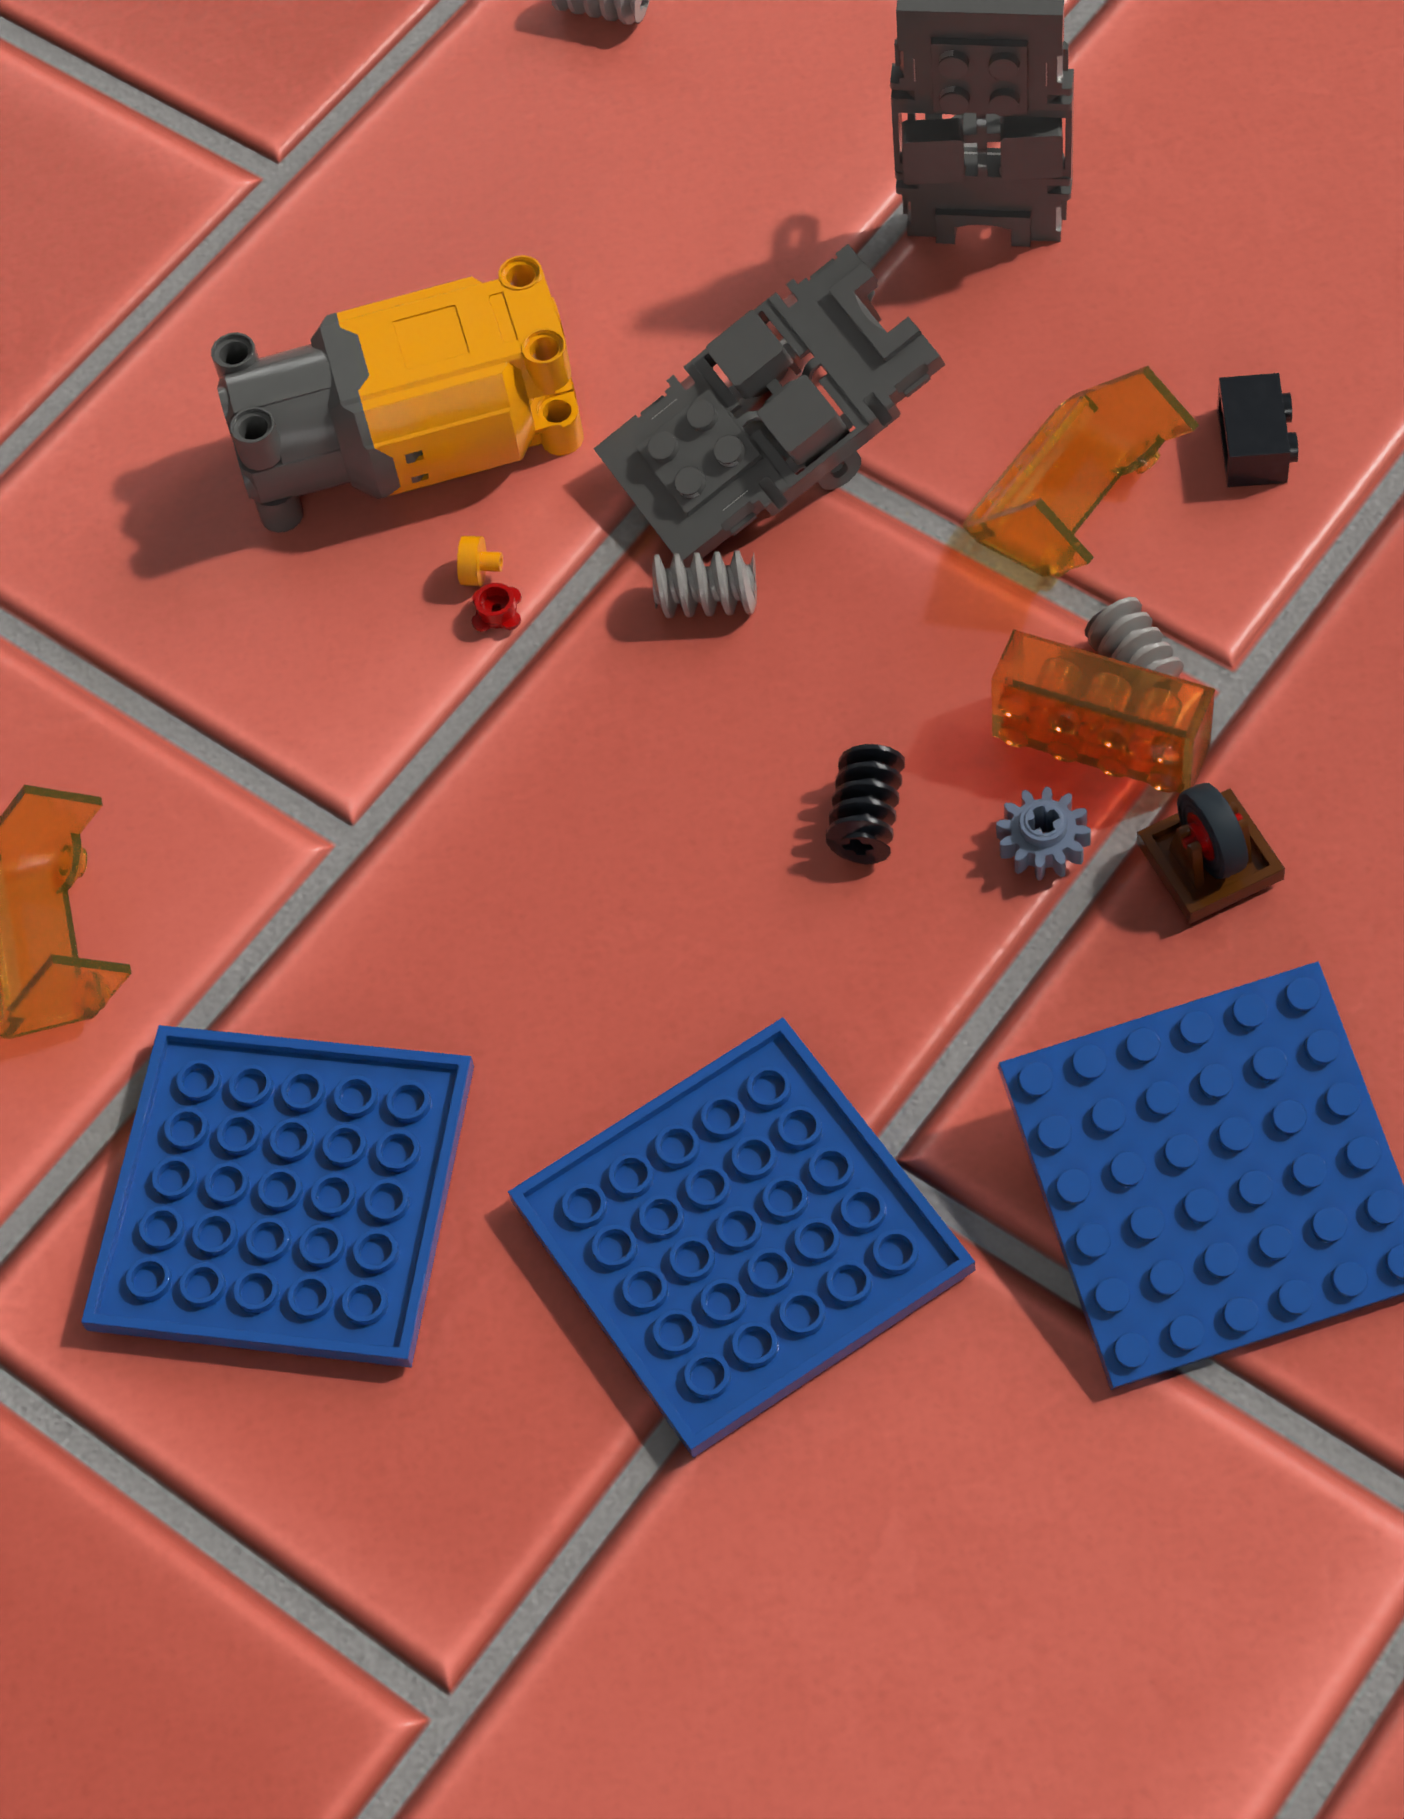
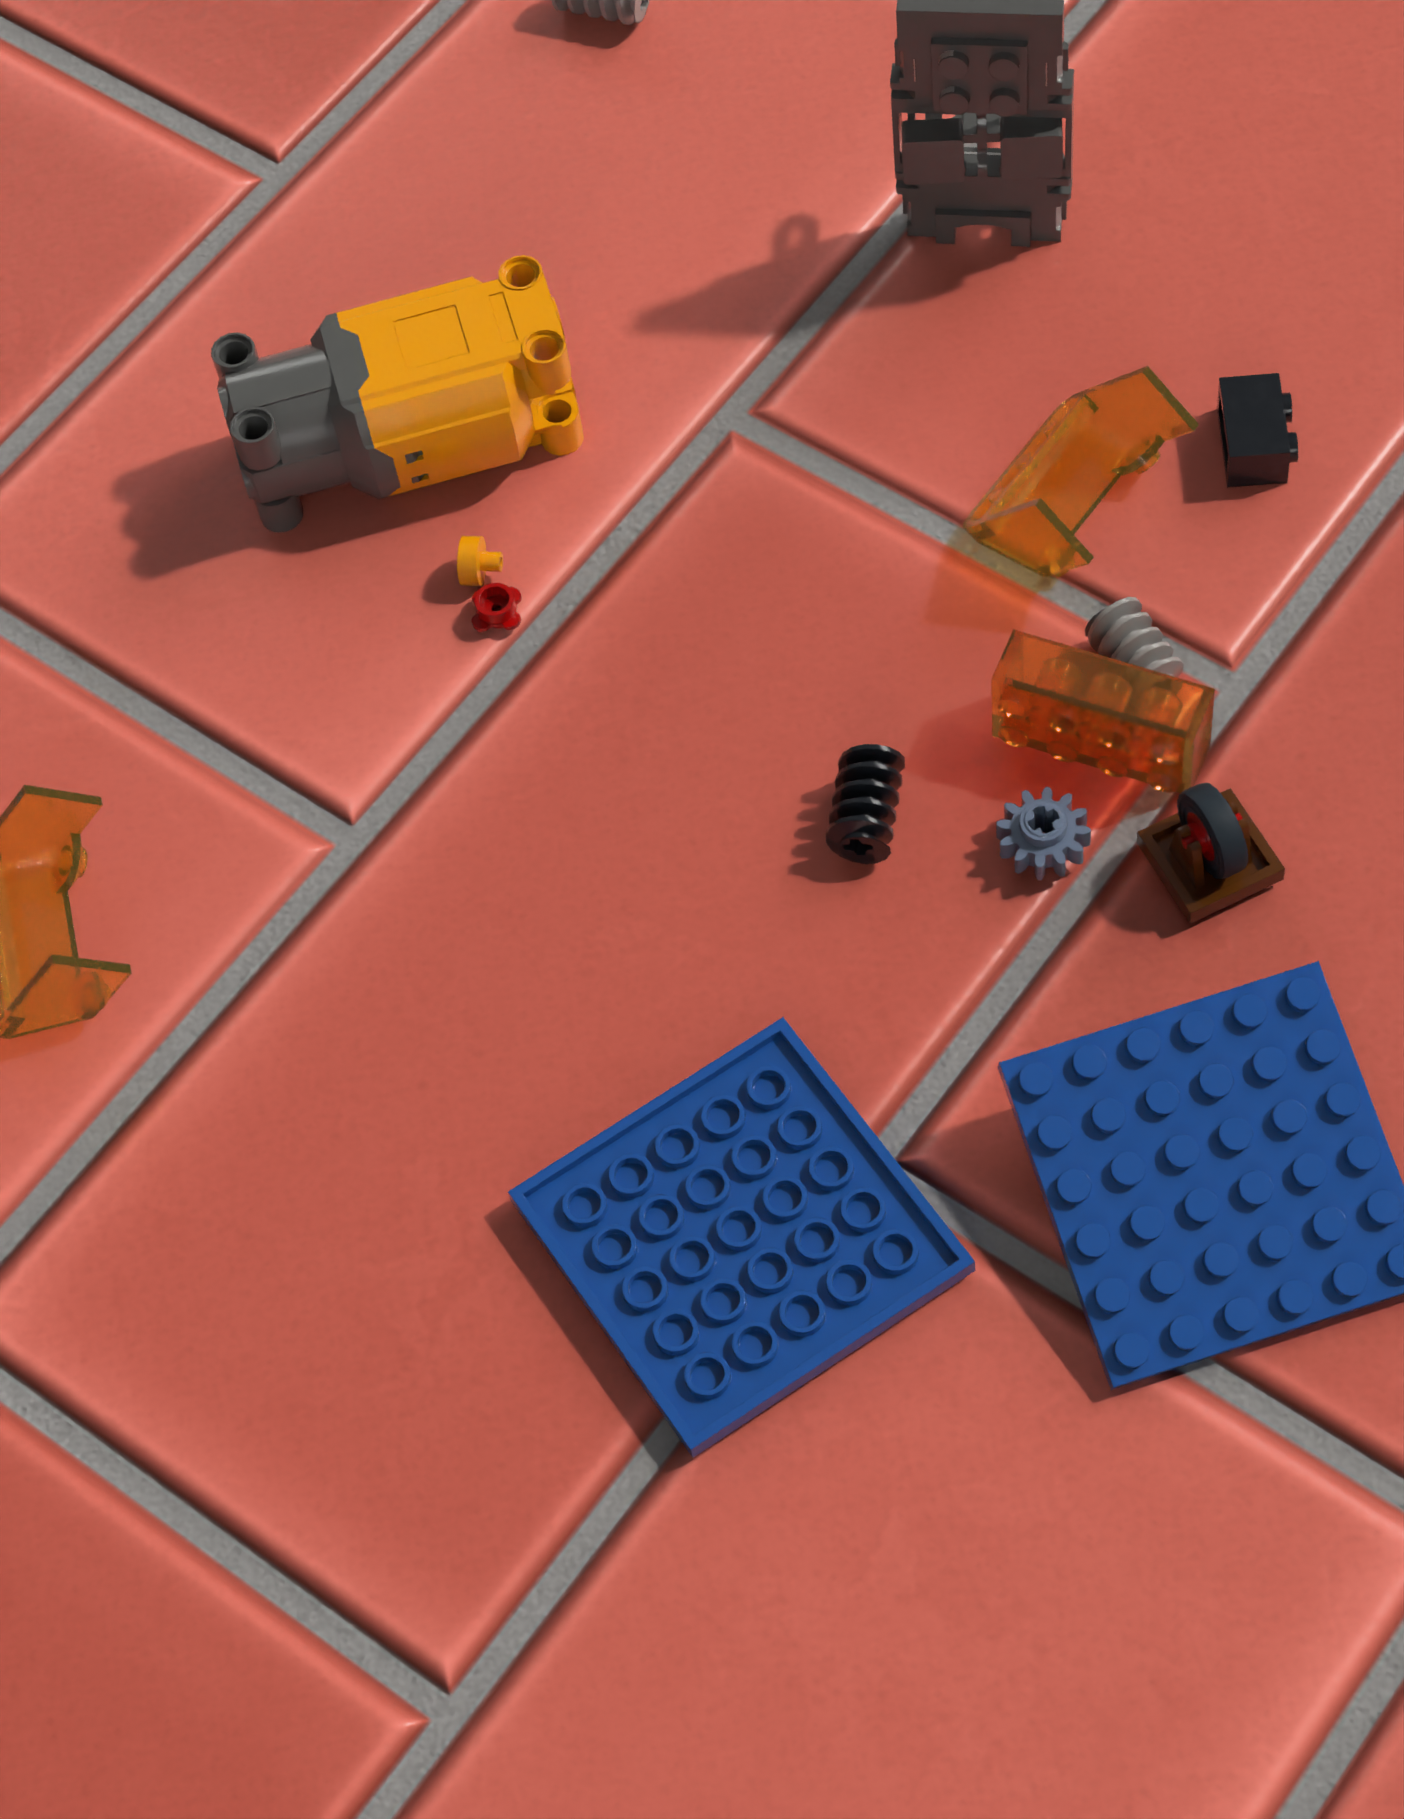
(281, 1196): blue plate -> none
(700, 469): dark grey piece -> none
(704, 584): light grey piece -> none

